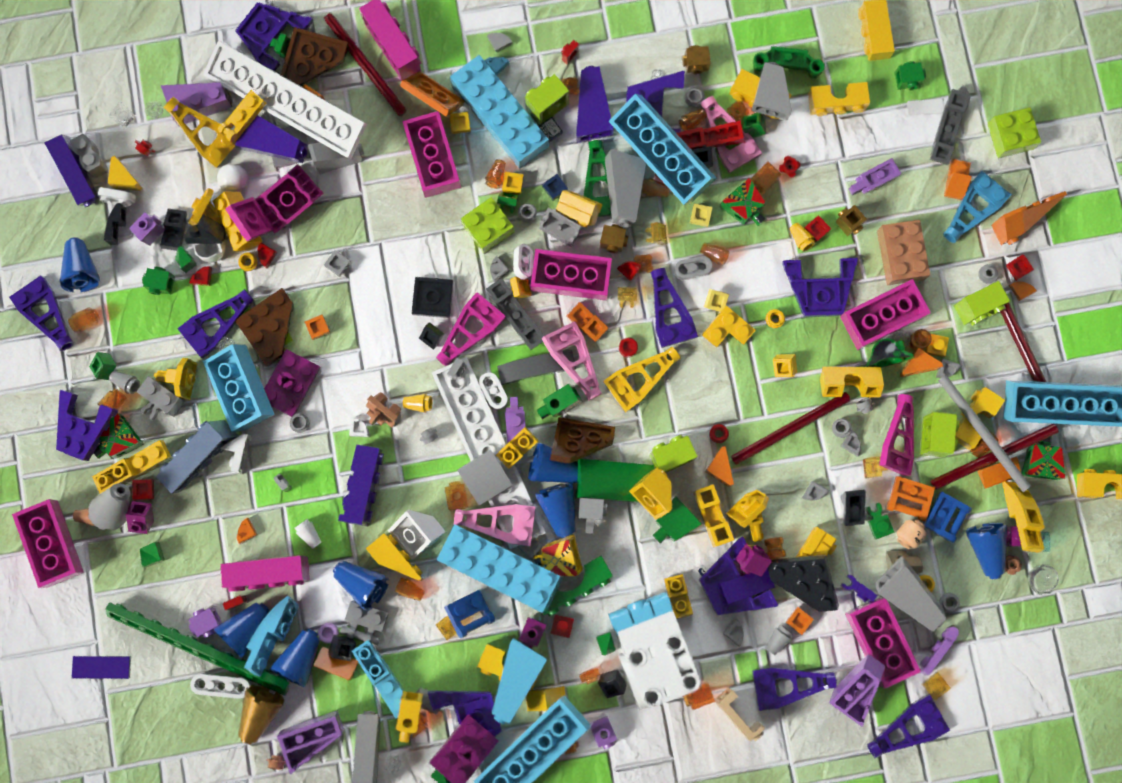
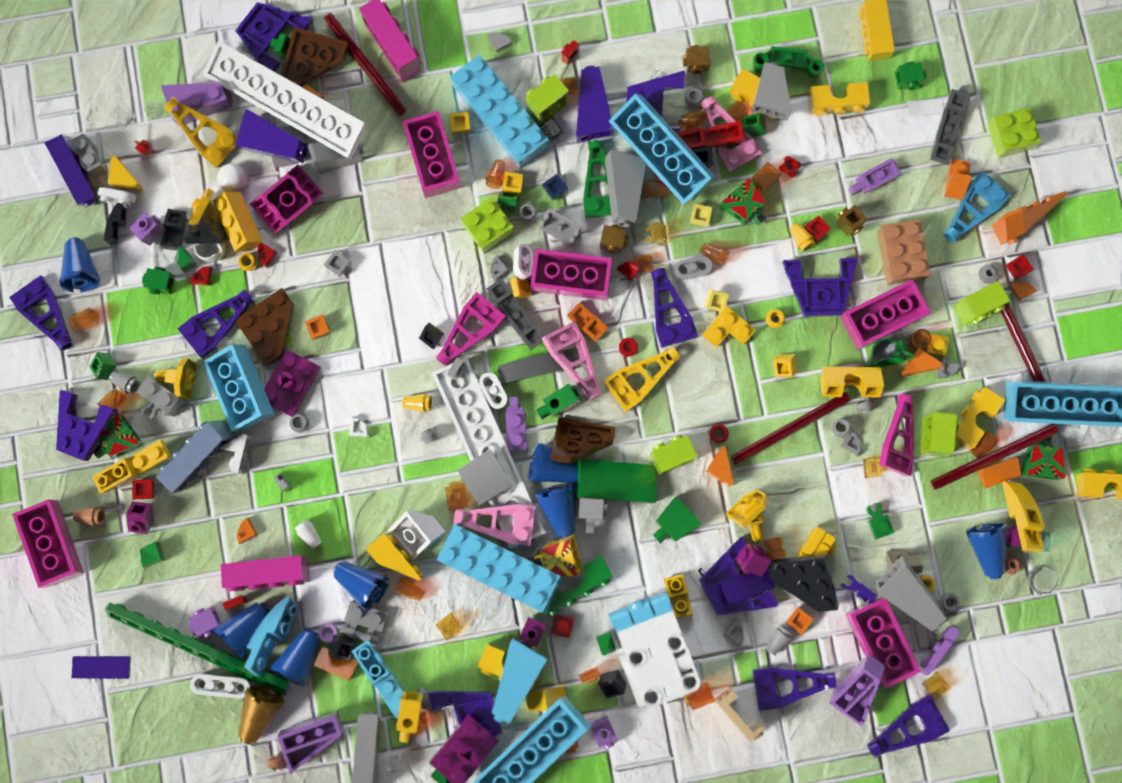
(110, 507): light grey cone -> none
(242, 116): yellow plate -> none
(249, 219): dark pink plate -> none
(362, 486): dark purple wedge -> none
(379, 412): nougat hips -> none
(432, 93): orange tile -> none
(432, 297): black plate -> none
(467, 607): blue plate -> none
(497, 64): medium azure tile -> none
(517, 447): yellow slope -> none
(578, 208): yellow brick -> none
(627, 294): clear yellow tile -> none
(654, 493): yellow slope -> none
(711, 513): yellow arch -> none
(815, 492): light grey tile -> none
(854, 507): black slope -> none
(911, 534): light nougat head -> none
(913, 492): orange plate -> none
(941, 514): blue plate -> none
(984, 433): light grey piece -> none

